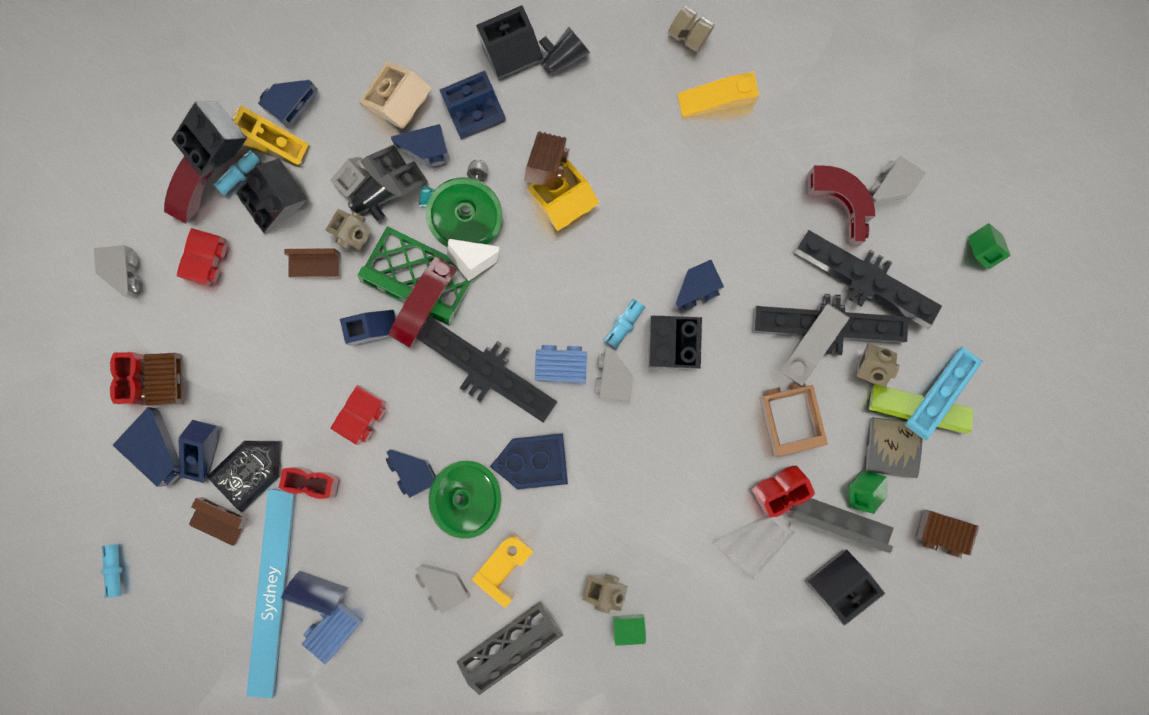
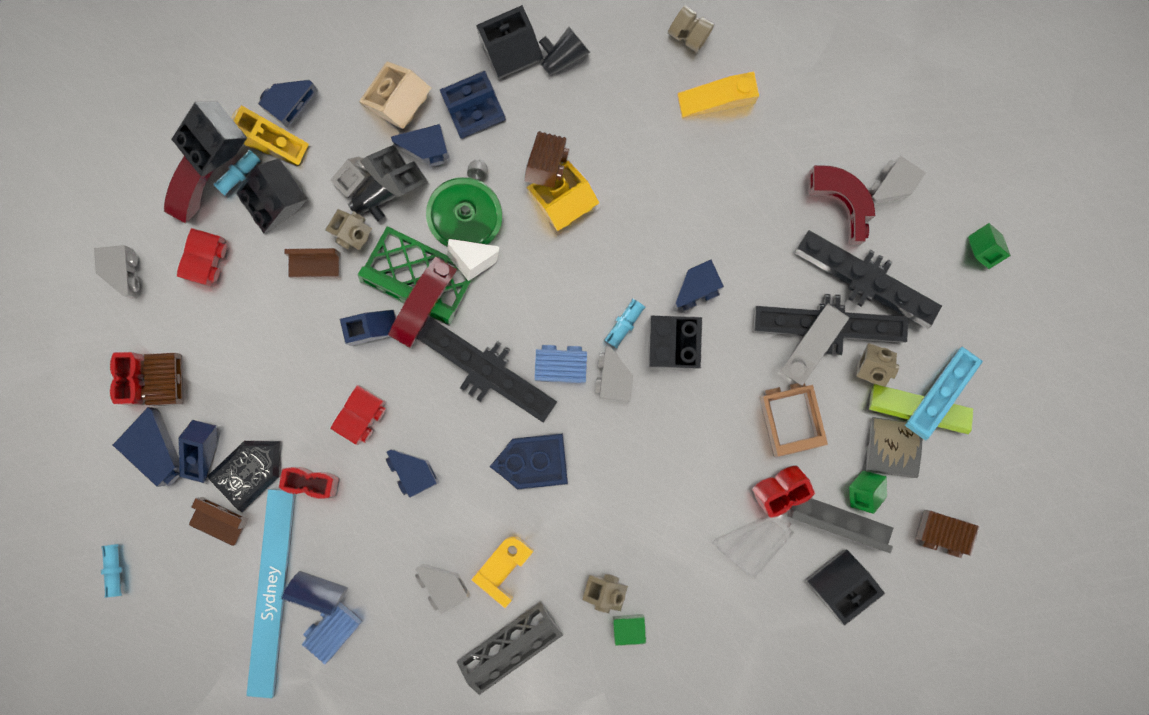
(425, 194): teal hinge -> none
(478, 499): green dish -> none

